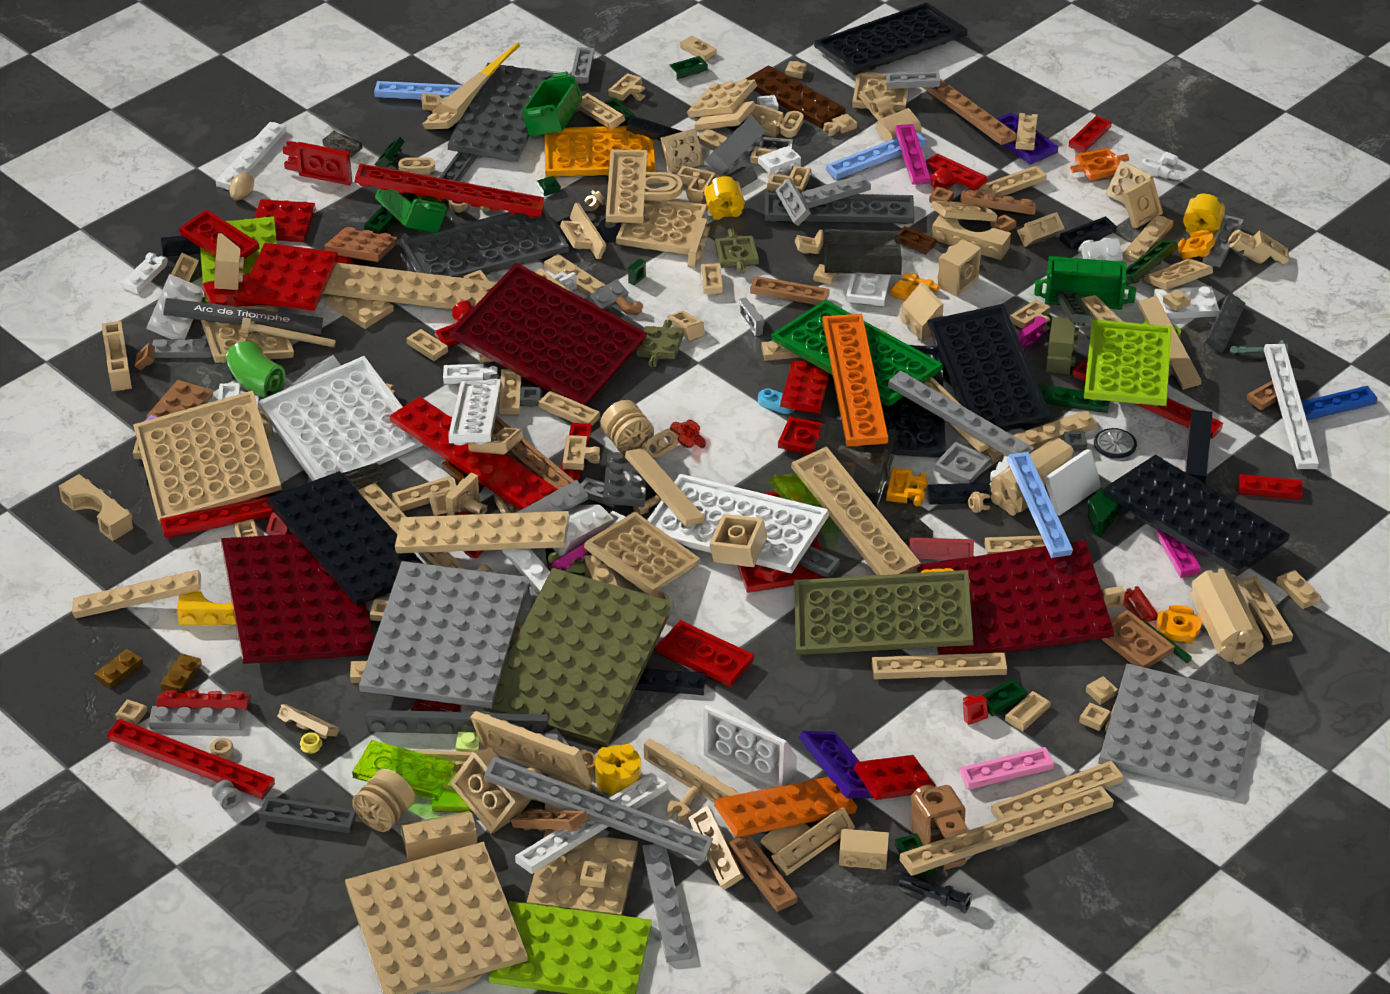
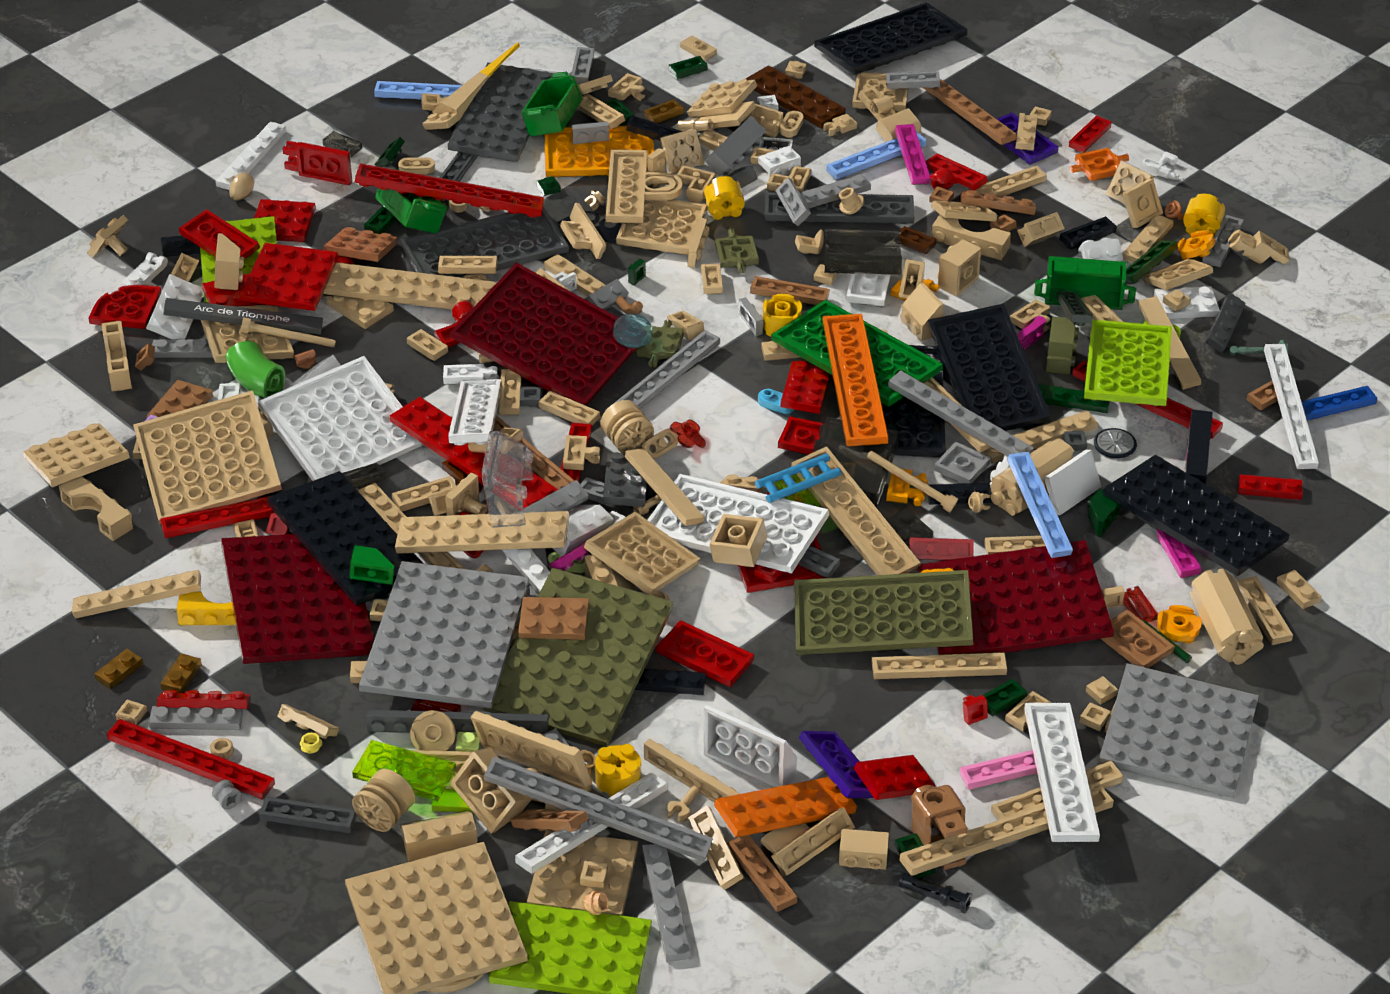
(75, 454): none -> tan plate
(109, 237): none -> tan plate
(130, 305): none -> red plate
(306, 359): none -> nougat plate
(371, 566): none -> green slope
(433, 732): none -> tan tile
(467, 265): none -> tan plate
(503, 471): none -> clear windscreen
(554, 618): none -> medium nougat plate
(590, 132): none -> light grey plate
(595, 84): none -> tan plate
(596, 902): none -> light nougat plate
(632, 331): none -> clear light blue tile
(656, 163): none -> tan plate
(664, 111): none -> pearl gold plate
(672, 369): none -> light grey plate
(700, 125): none -> tan pin
(742, 482): none -> tan plate
(780, 312): none -> yellow brick
(802, 468): none -> dark azure bar
(850, 201): none -> tan piece
(912, 277): none -> tan slope
(948, 502): none -> tan piece
(1043, 115): none -> tan plate
(1061, 773): none -> white plate
(1173, 210): none -> nougat plate

